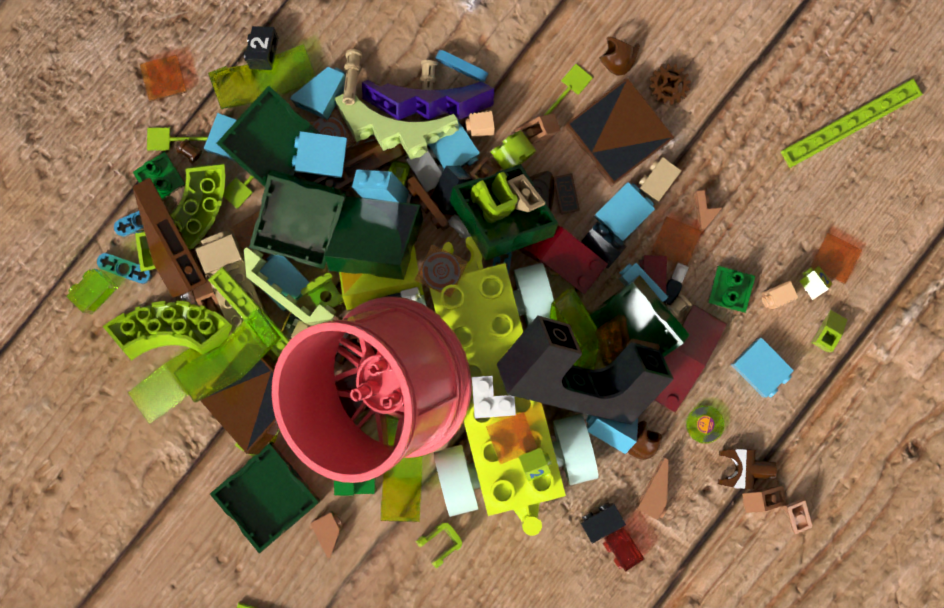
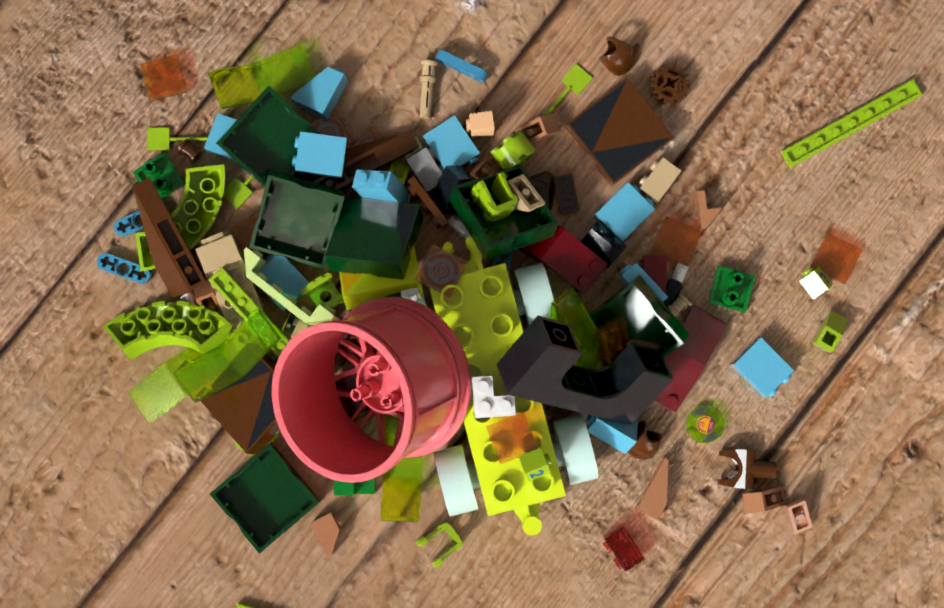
(91, 291): clear neon green piece -> none
(261, 48): black brick -> none
(352, 69): tan pin -> none
(389, 132): yellowish green arch -> none
(403, 102): dark purple arch -> none
(602, 522): black brick -> none
(779, 295): light nougat brick -> none

